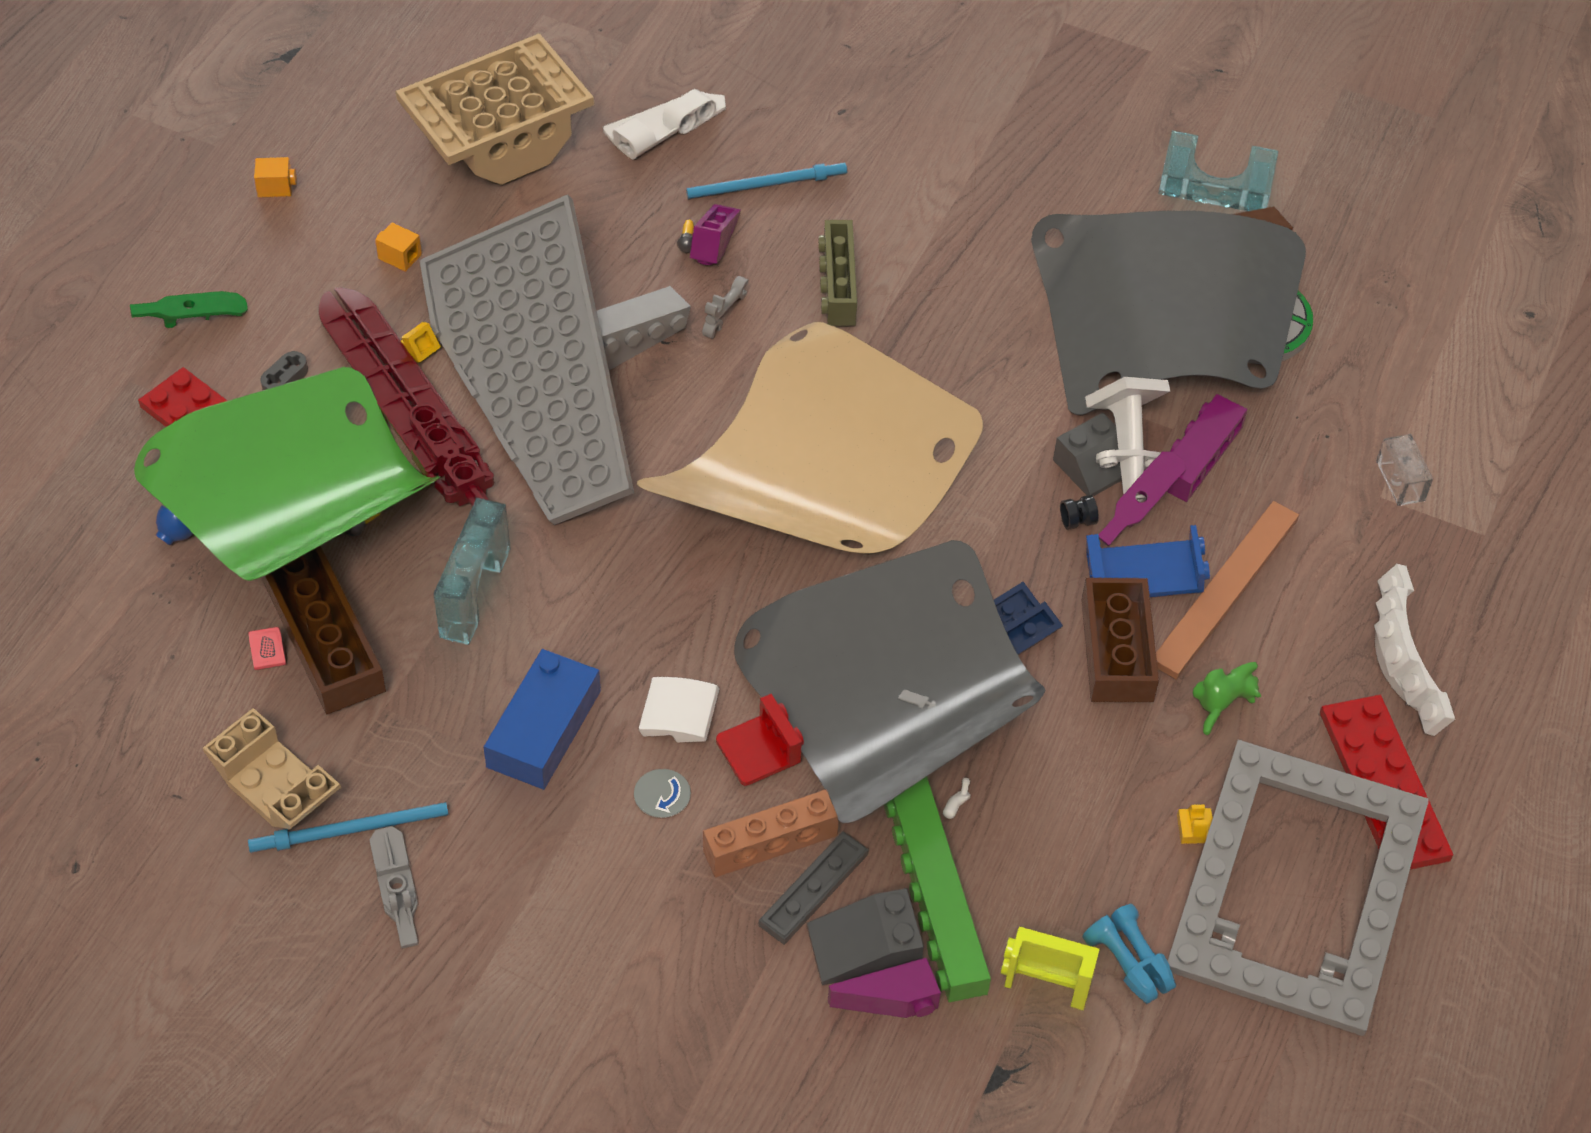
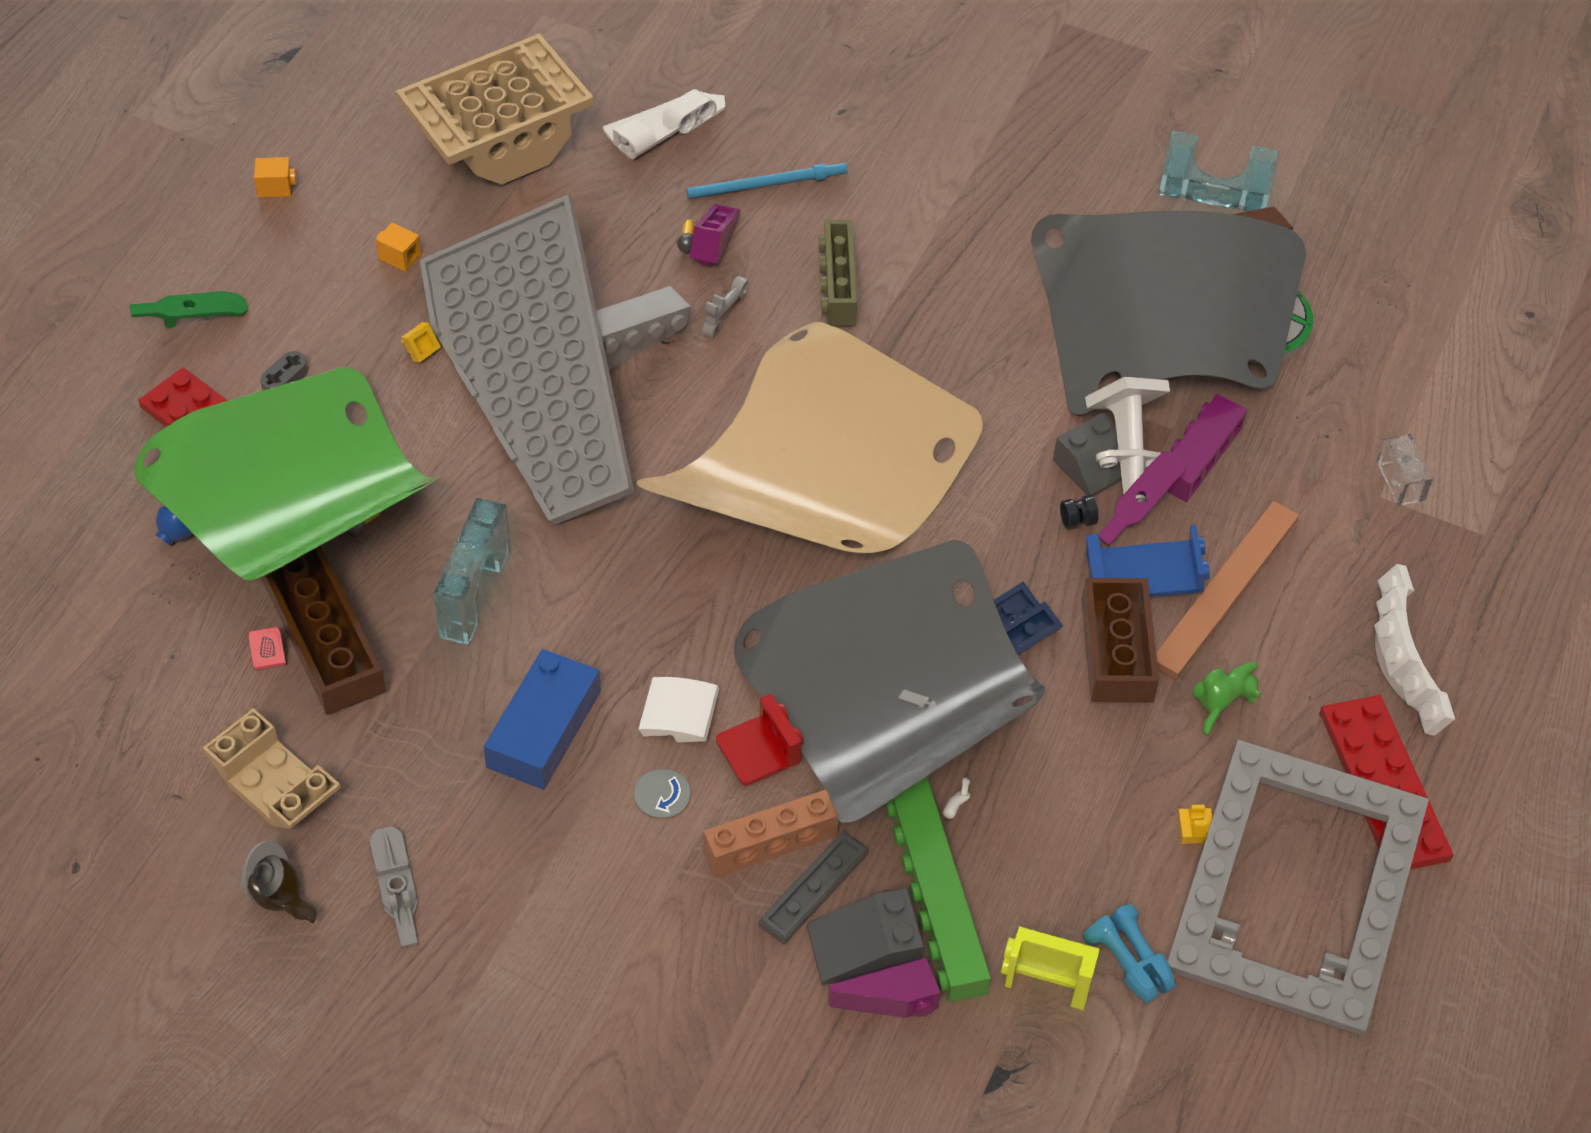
(273, 882): none -> piece
(283, 839): dark azure bar -> none
(428, 428): dark red piece -> none

